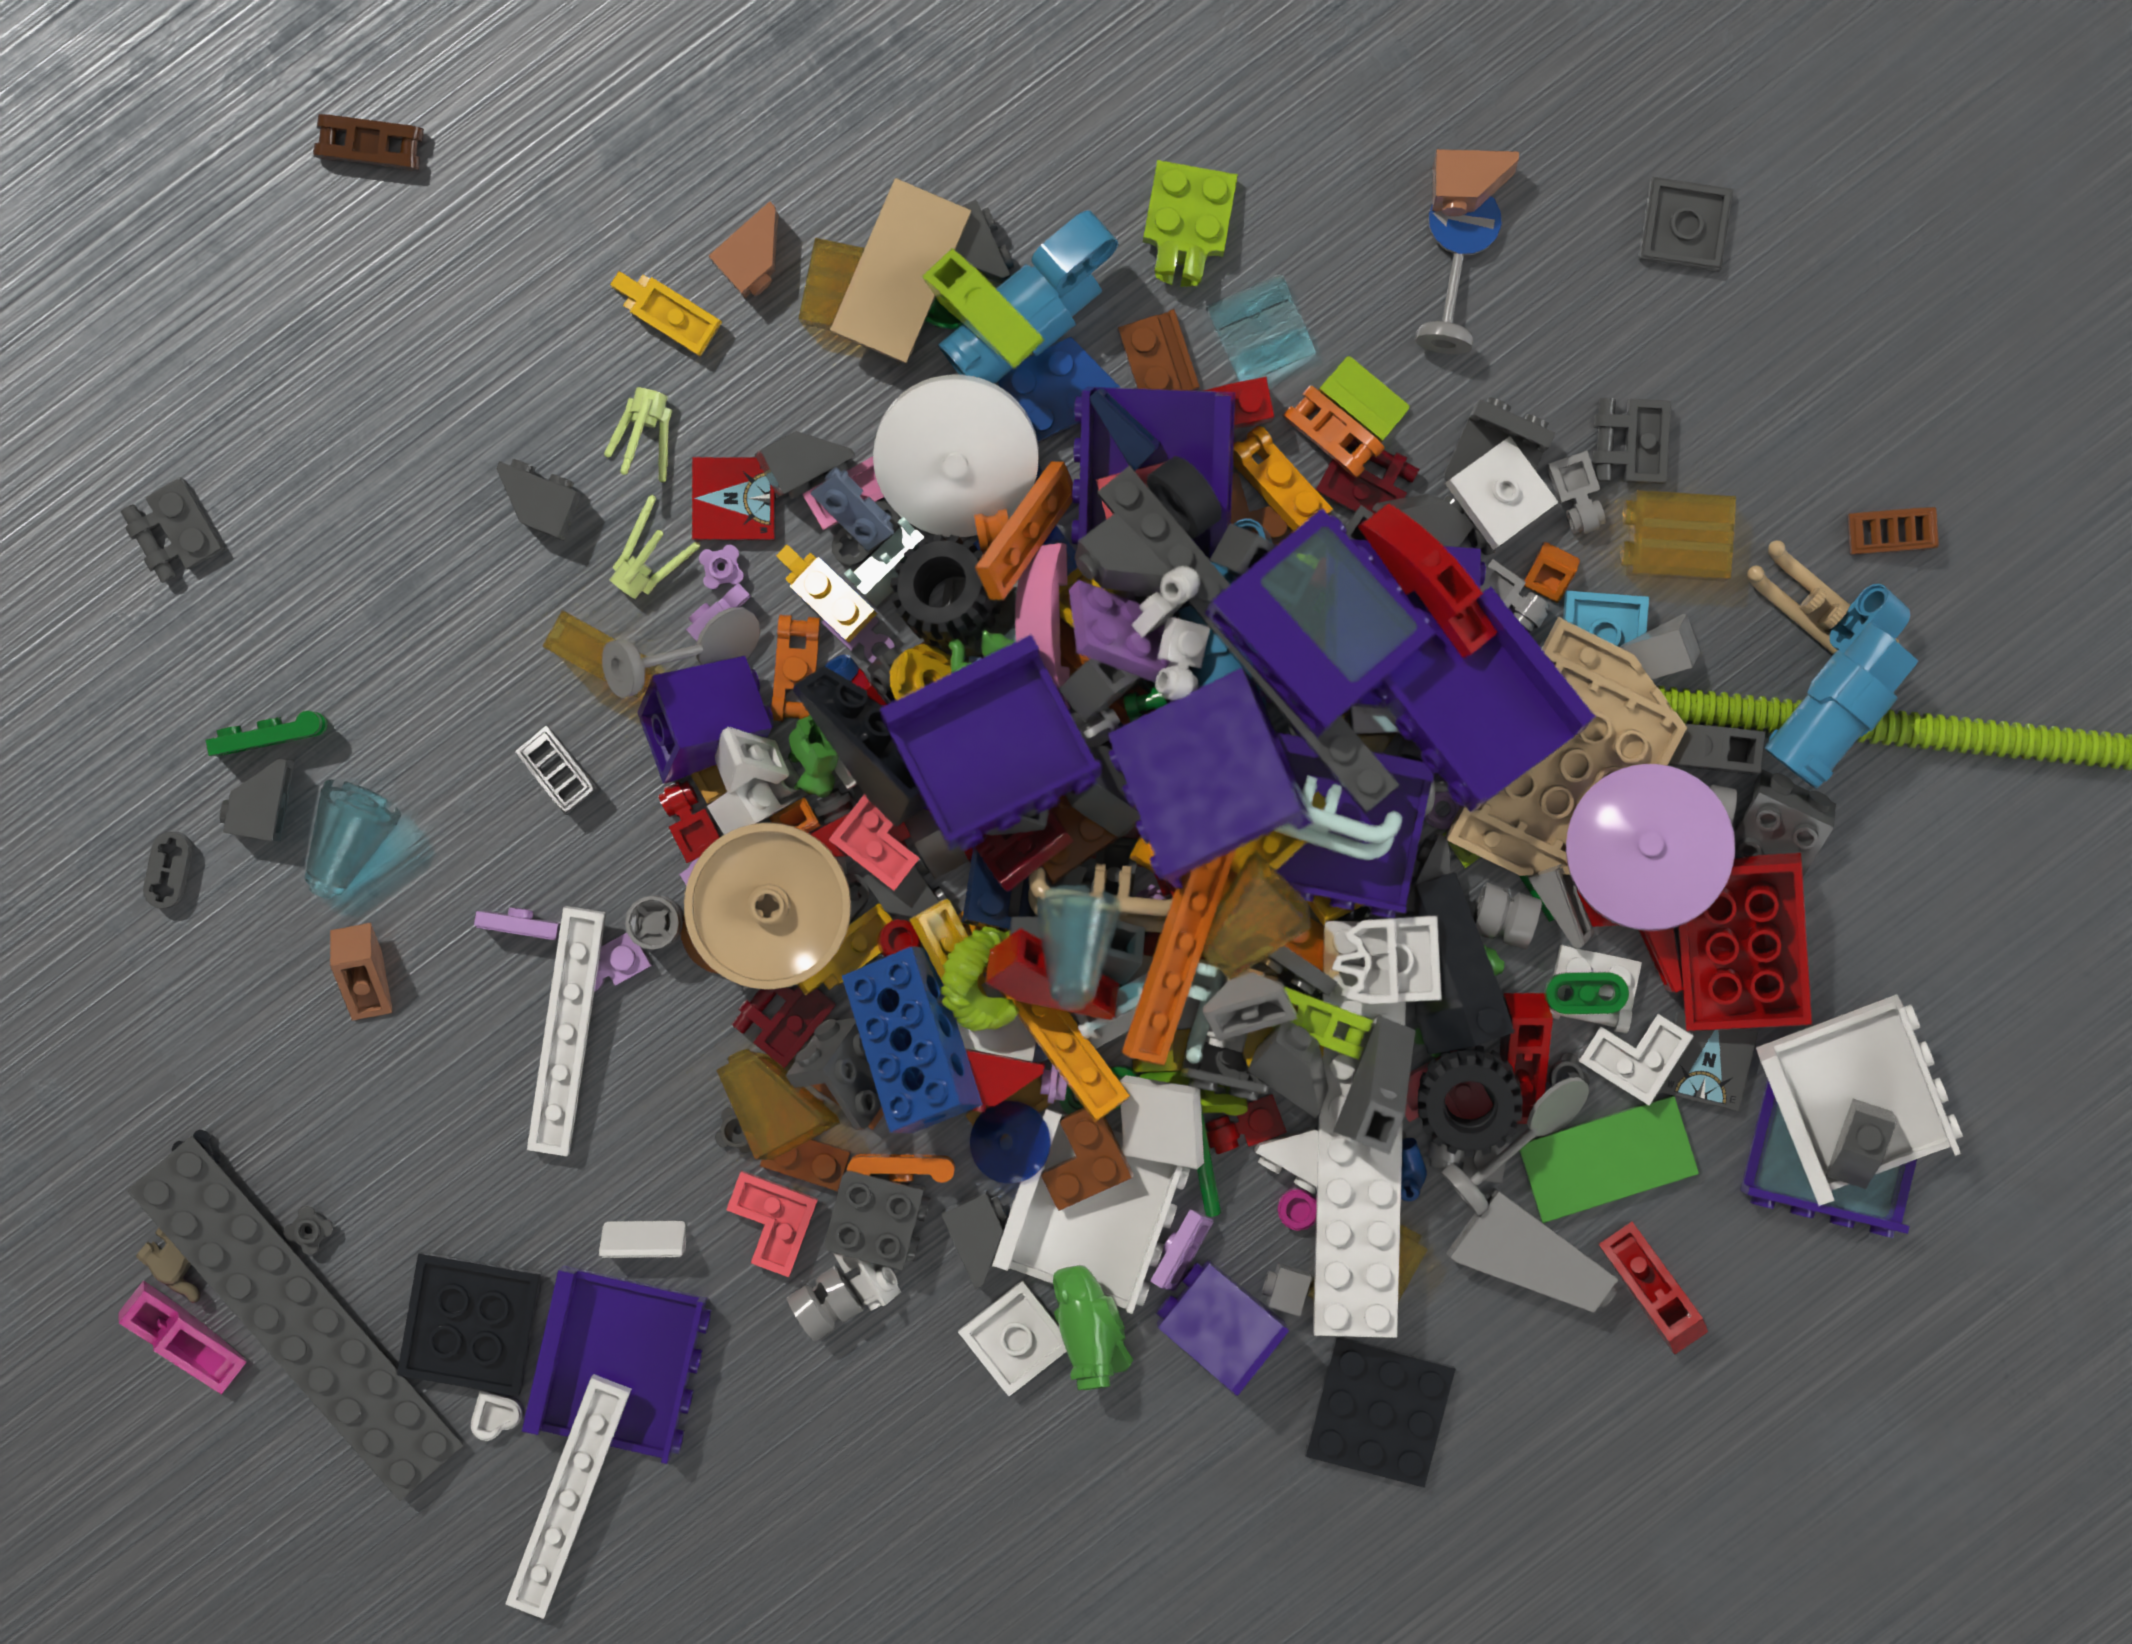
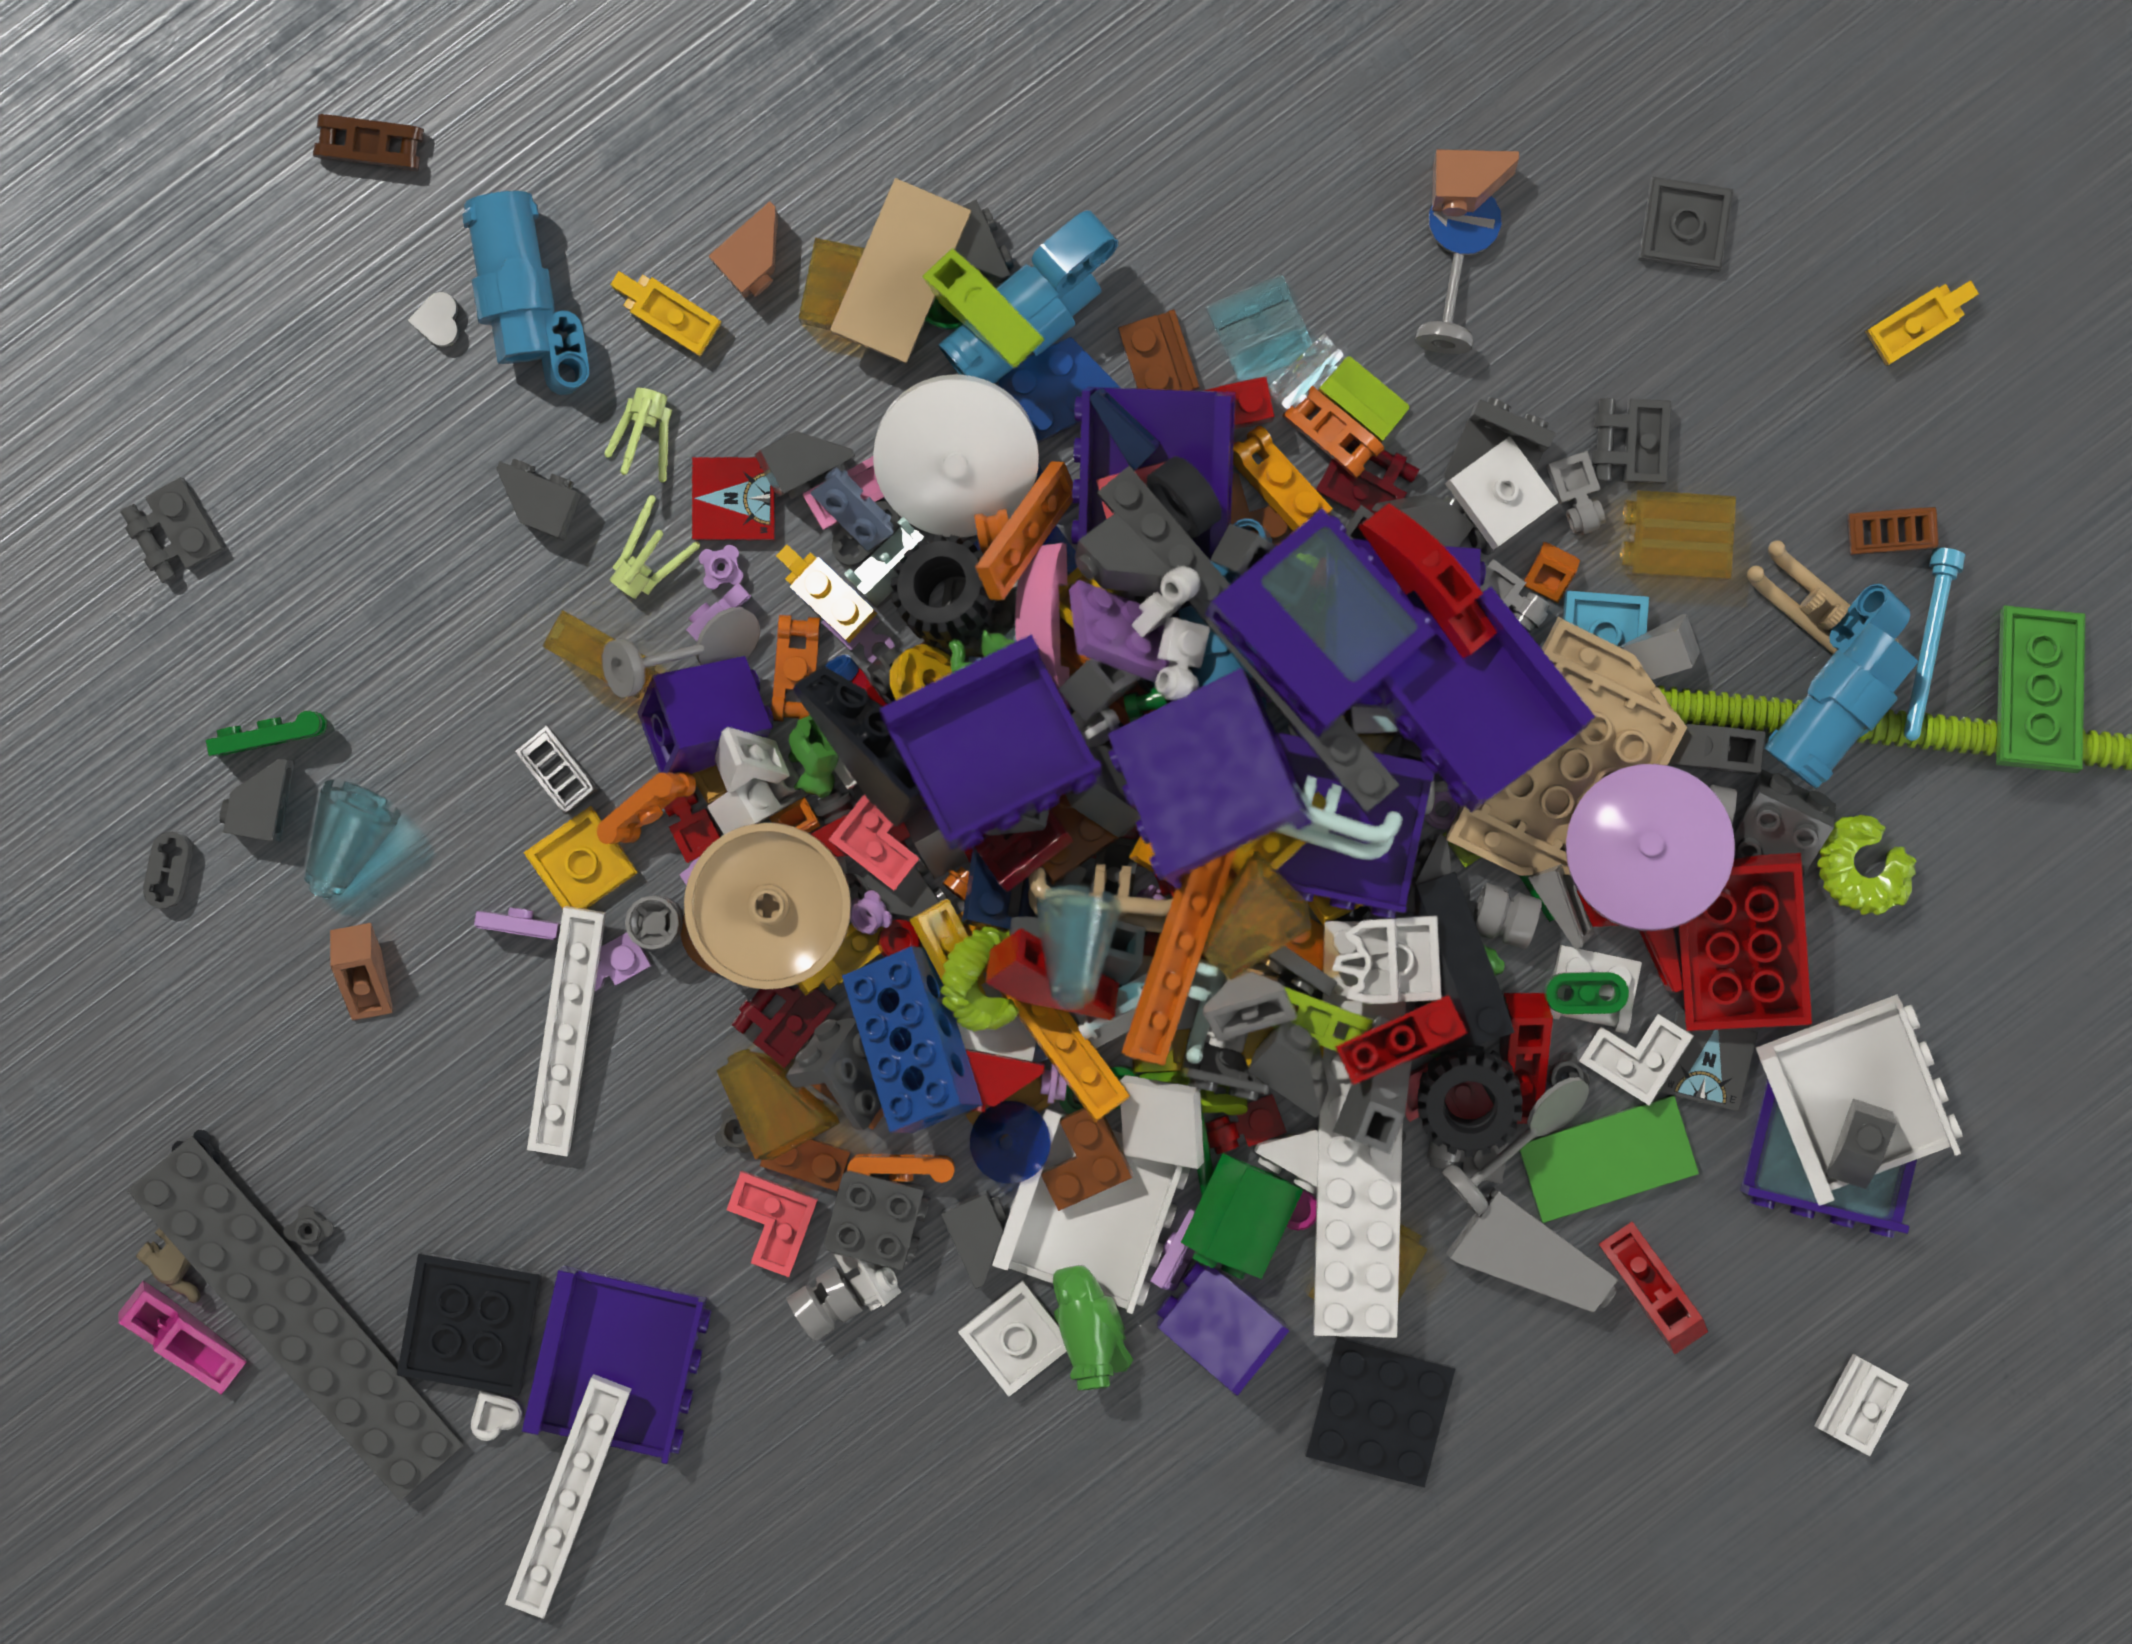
(437, 319): none -> white tile
(516, 291): none -> dark azure piece
(578, 864): none -> yellow tile
(643, 1239): white slope -> none
(644, 807): none -> orange plate
(869, 913): none -> lavender plate
(957, 882): none -> orange plate
(1188, 219): lime plate -> none
(1241, 1218): none -> green brick
(1286, 1289): light grey plate -> none
(1315, 363): none -> clear plate
(1401, 1040): none -> red slope
(1412, 1171): blue arm -> none
(1847, 885): none -> lime piece
(1861, 1405): none -> white plate
(1919, 321): none -> yellow hinge
(1945, 565): none -> medium azure piece
(2041, 689): none -> bright green tile

